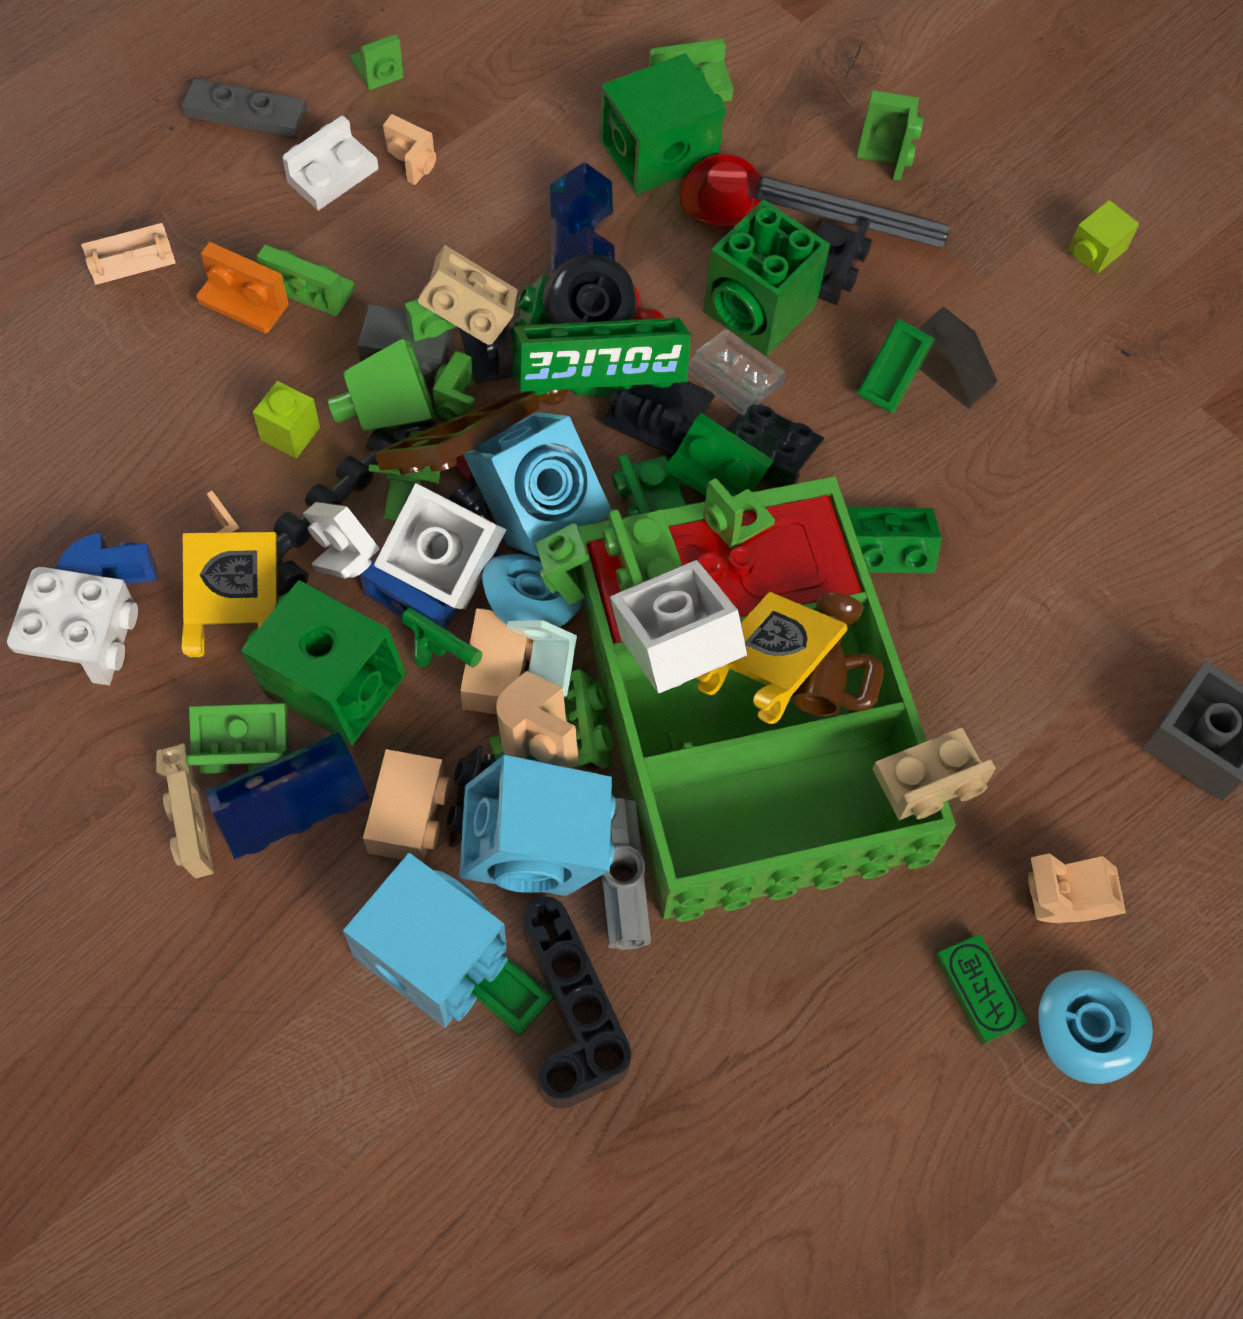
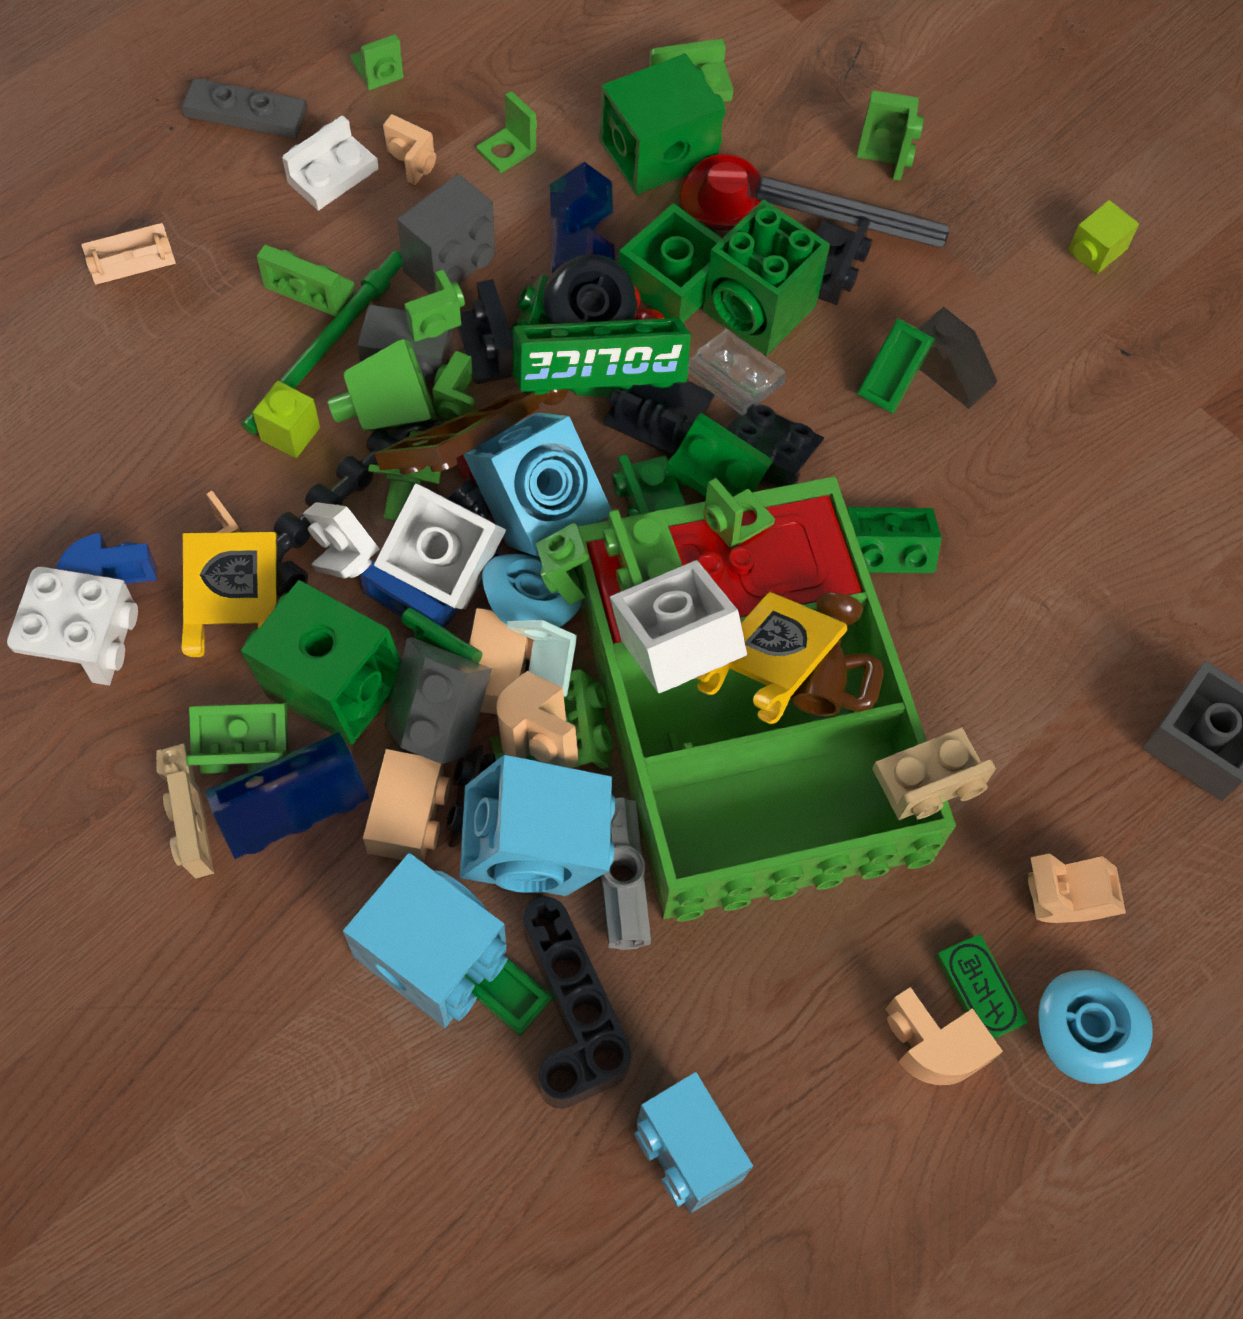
(242, 289): orange bracket -> none
(373, 286): none -> green bar
(436, 702): none -> dark grey slope
(447, 232): none -> dark grey brick
(468, 296): tan bracket -> none
(519, 134): none -> bright green bracket
(671, 262): none -> green brick
(691, 1144): none -> medium azure brick
(938, 1054): none -> light nougat brick

